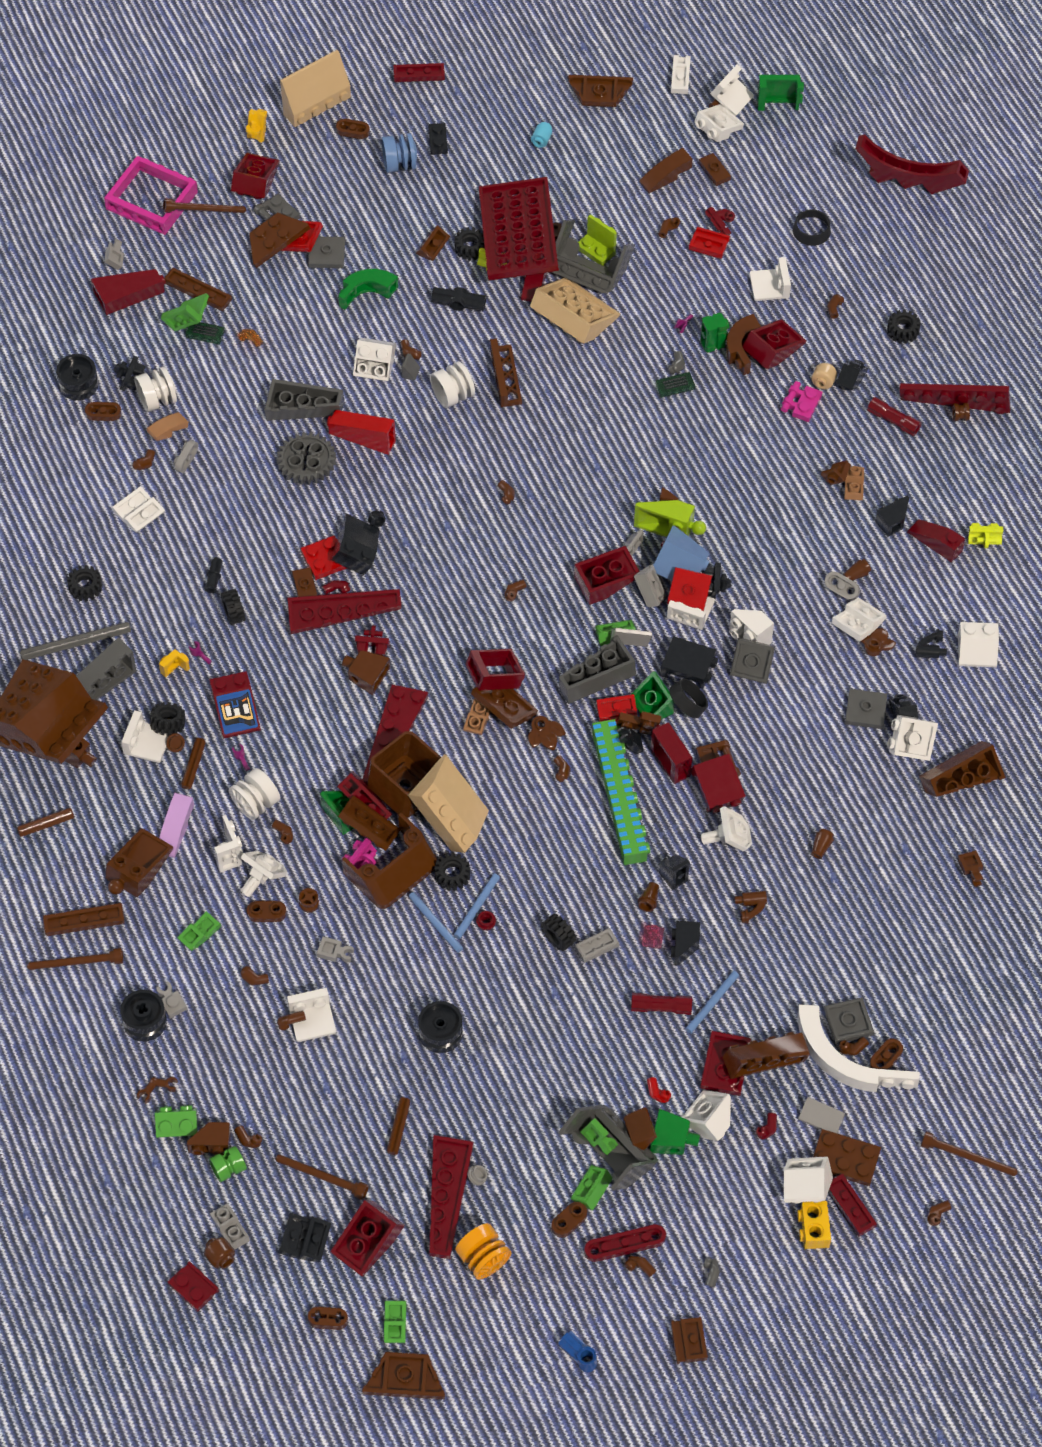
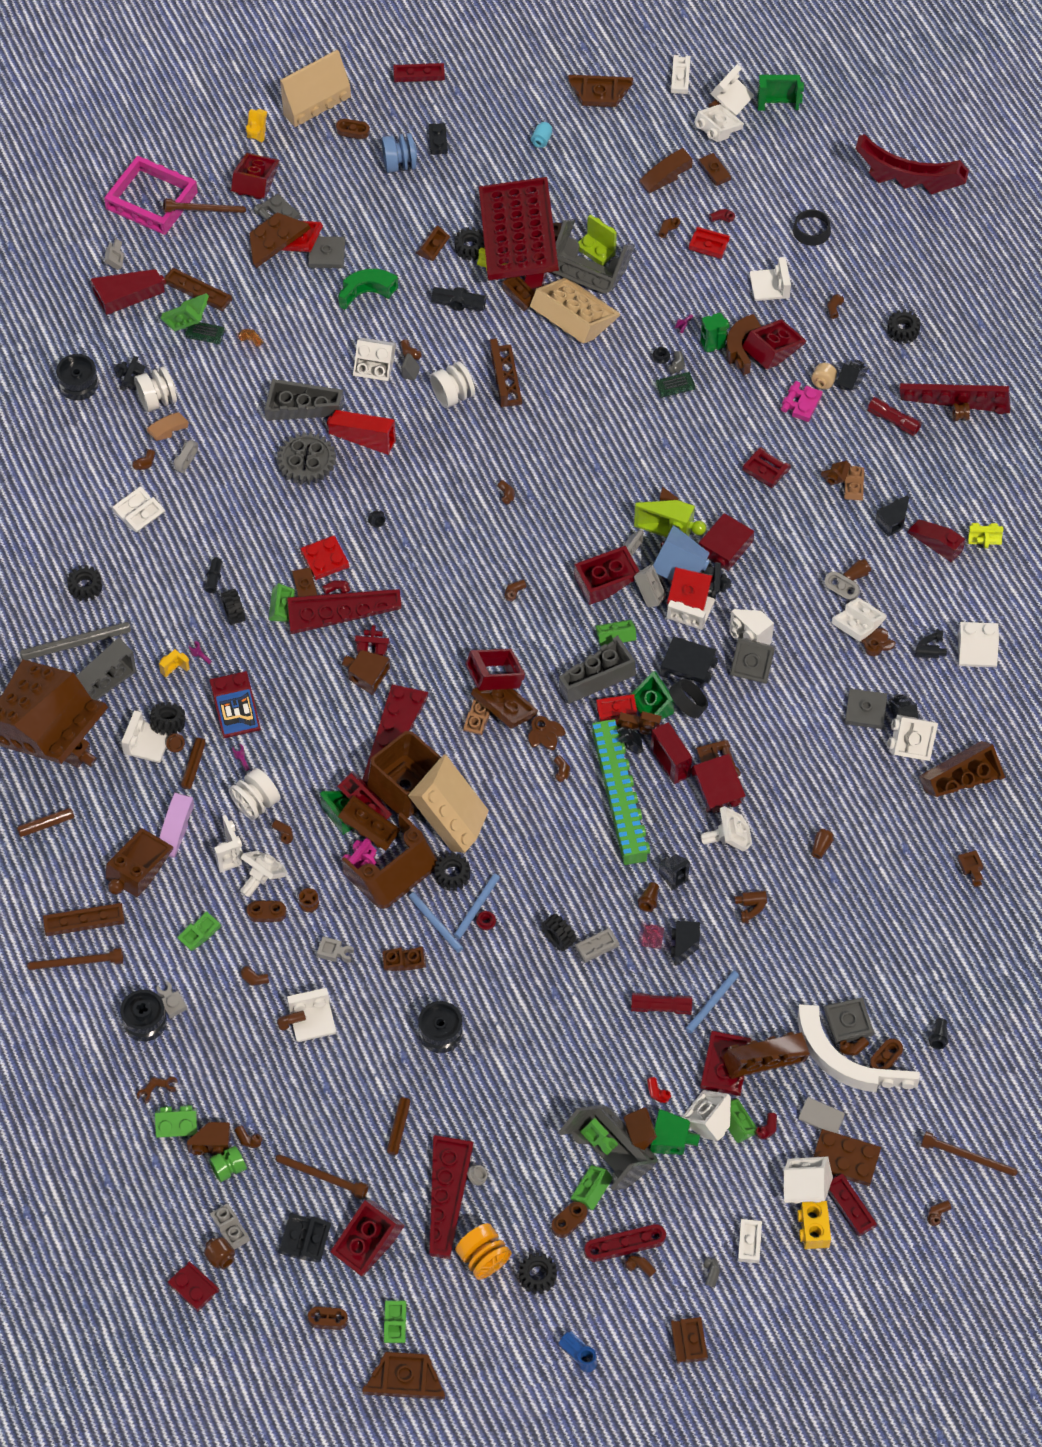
(103, 411): reddish brown plate -> none
(279, 603): none -> bright green slope
(356, 545): black slope -> none
(402, 960): none -> reddish brown slope
(518, 292): none -> reddish brown slope
(537, 1285): none -> black tyre
(632, 637): light grey slope -> none
(661, 351): none -> black plate
(717, 221): dark red axle -> none
(727, 541): none -> dark red brick
(740, 1122): none -> bright green slope
(750, 1241): none -> white plate
(764, 471): none -> dark red plate
(939, 1034): none -> black cone

